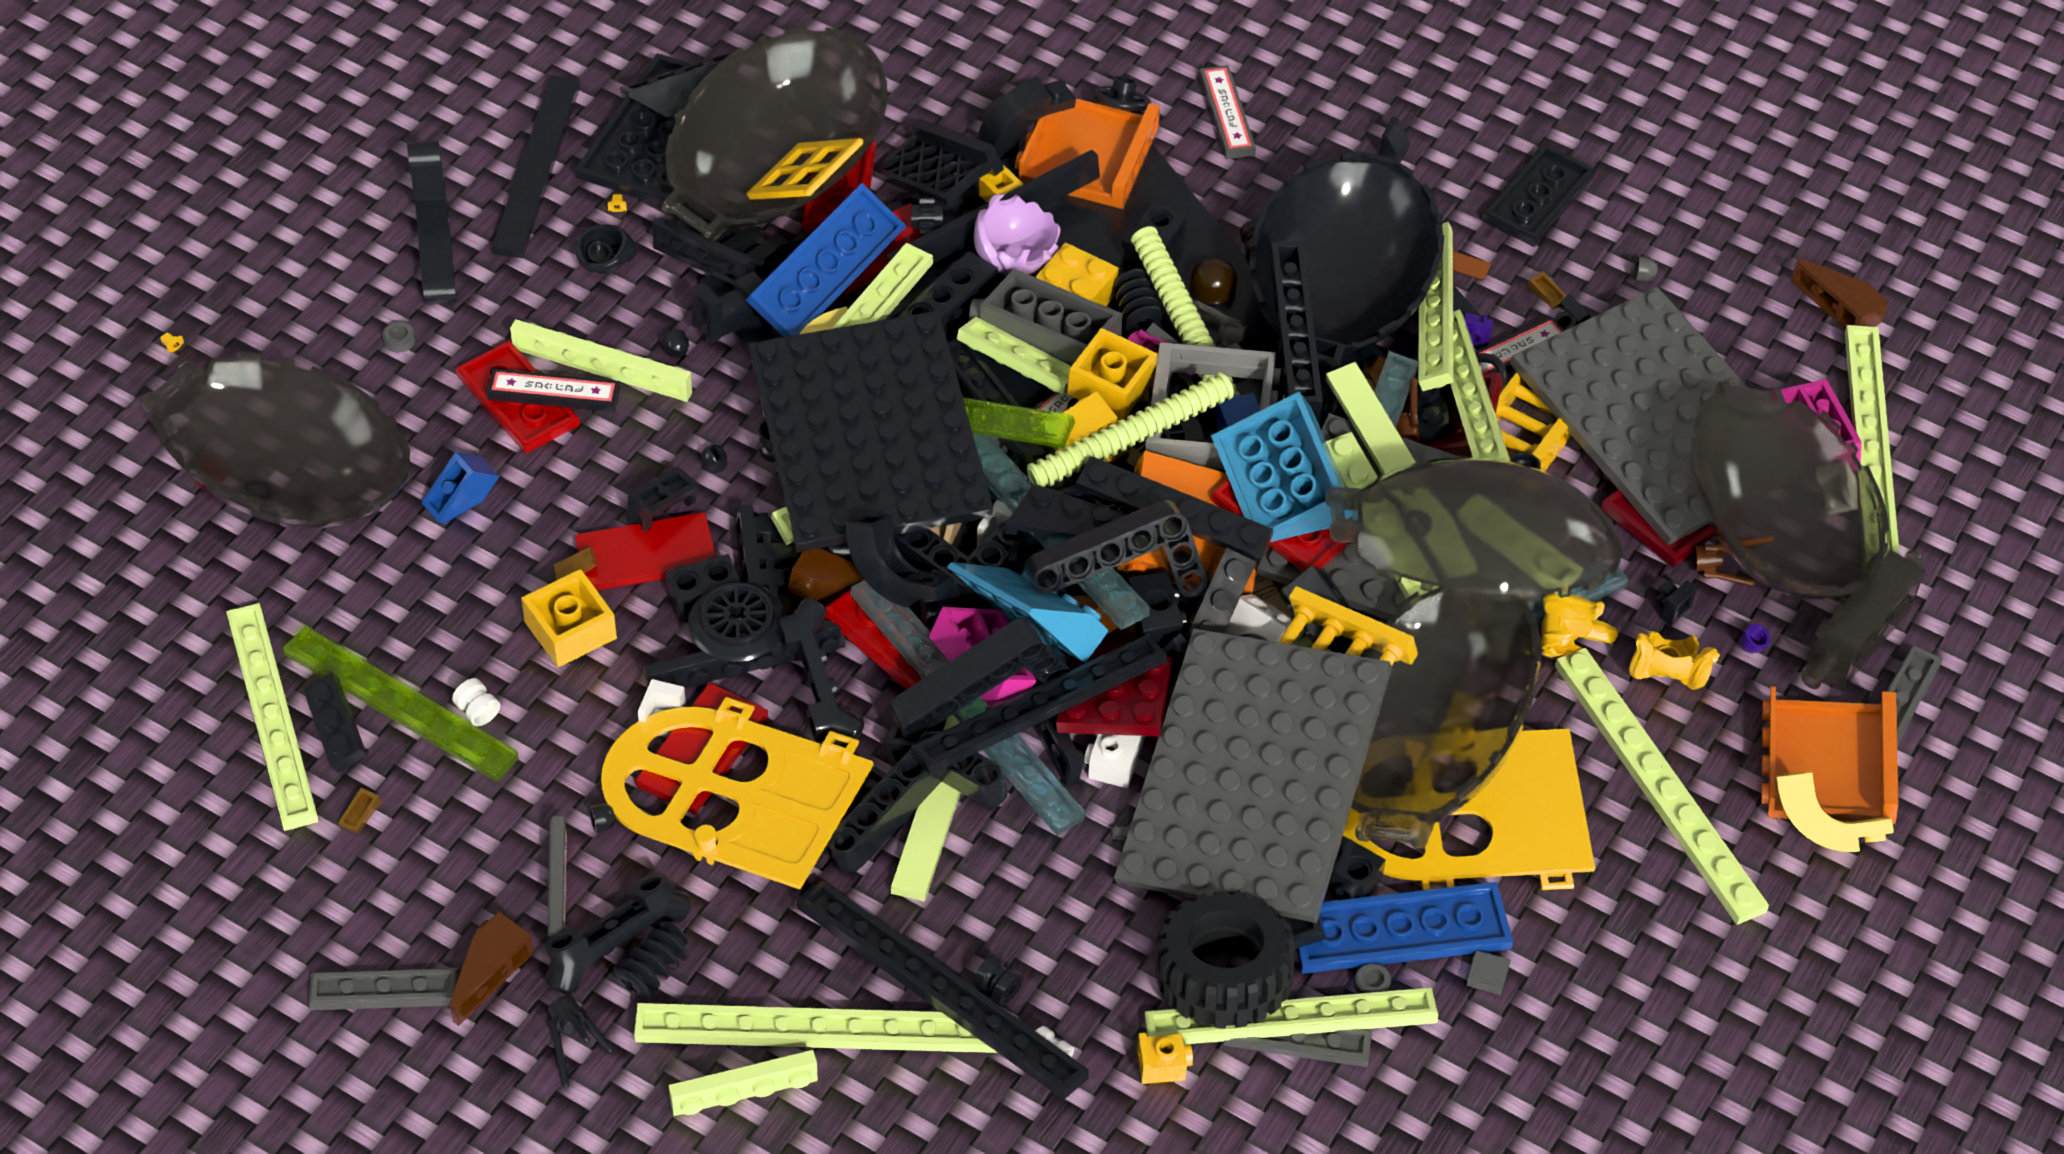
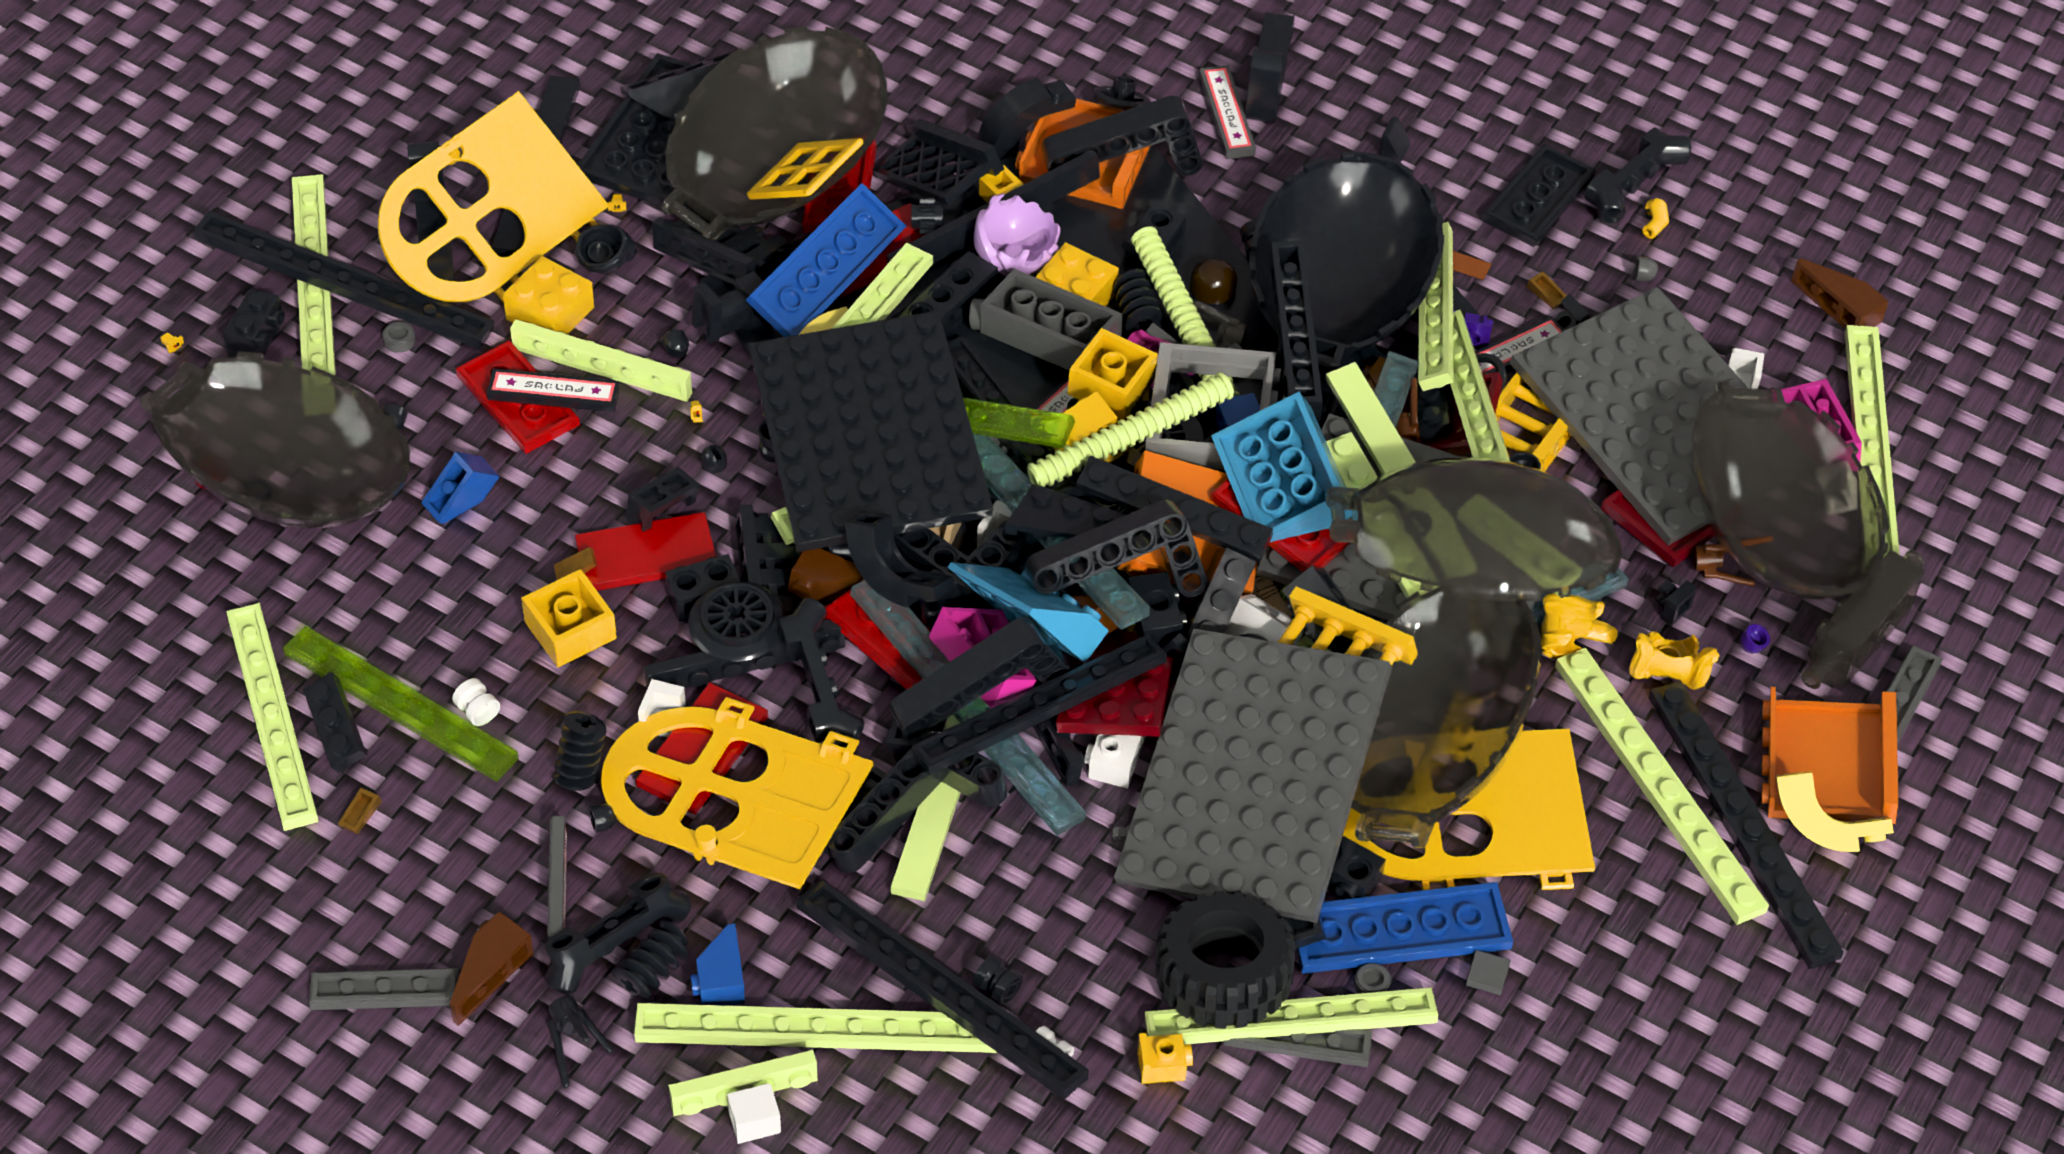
(254, 323): none -> black brick
(313, 302): none -> yellowish green plate
(344, 280): none -> black plate
(398, 412): none -> black hinge
(524, 174): none -> yellow door
(549, 297): none -> yellow brick
(579, 751): none -> black piece
(696, 411): none -> yellow piece
(720, 971): none -> blue slope
(754, 1113): none -> white panel
(1015, 354): yellowish green plate -> none
(1129, 132): none -> black beam
(1269, 67): none -> black beam
(1610, 189): none -> black plate
(1659, 219): none -> yellow arm
(1746, 826): none -> black plate
(1747, 366): none -> white panel

